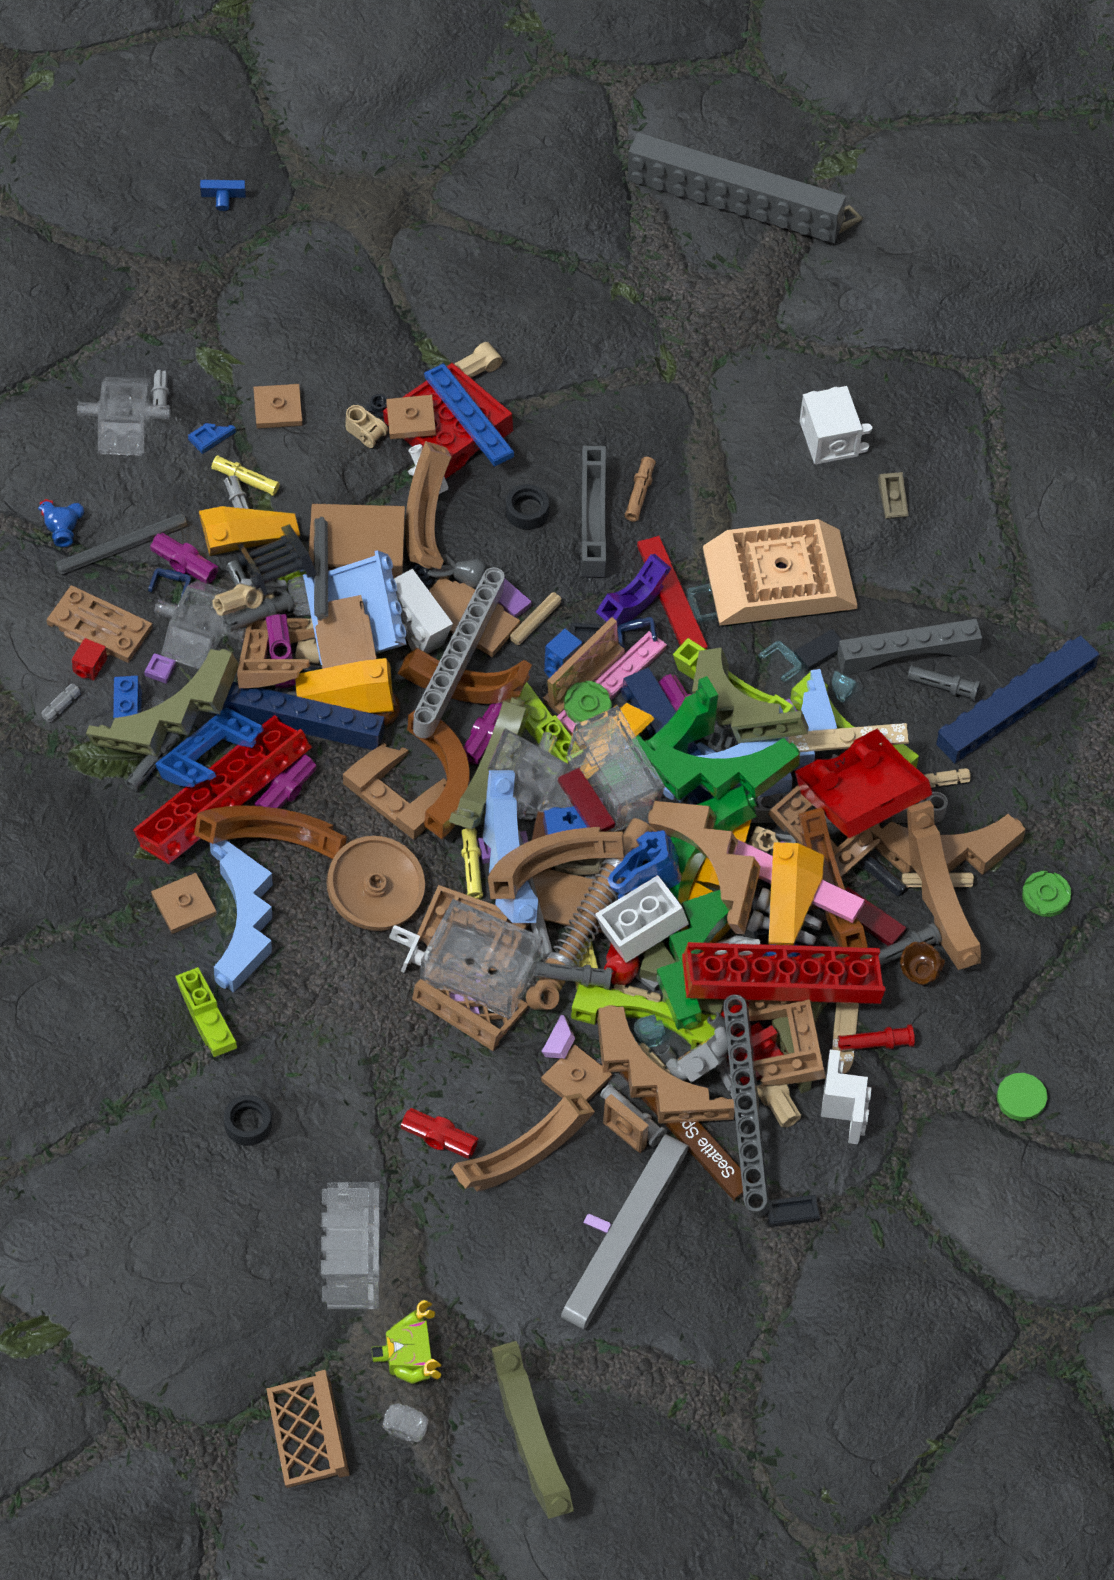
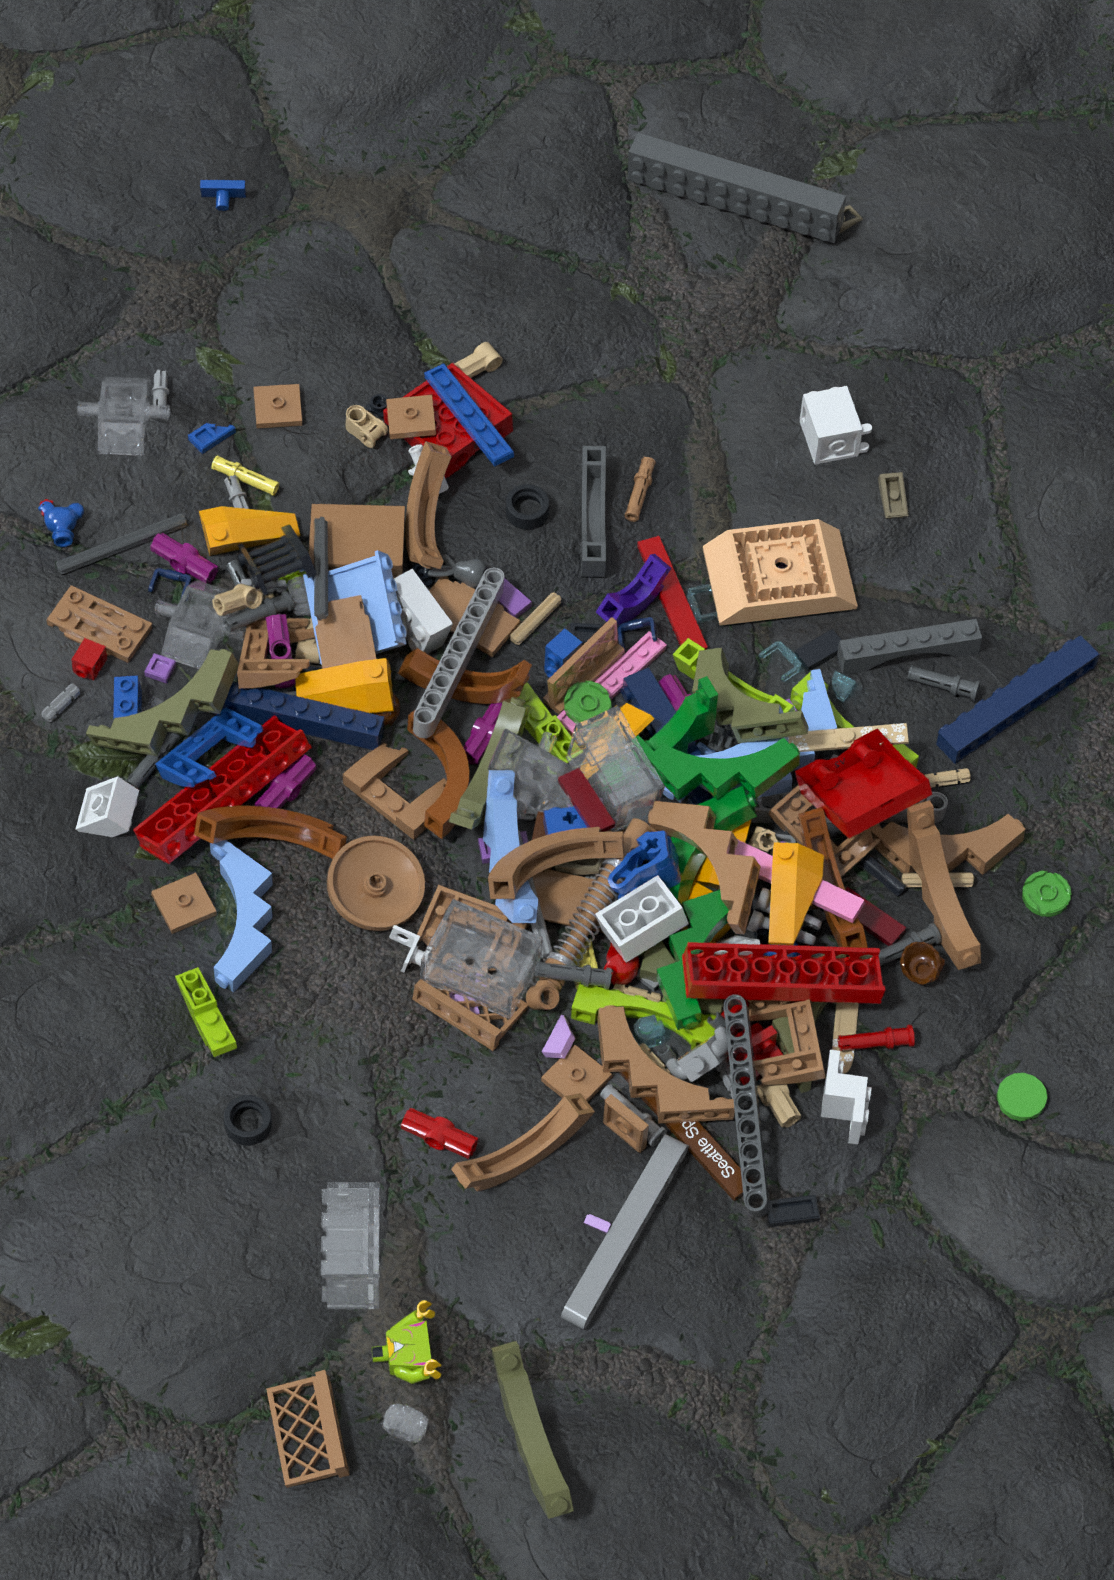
(108, 808): none -> white slope
(471, 855): light yellow pin -> none

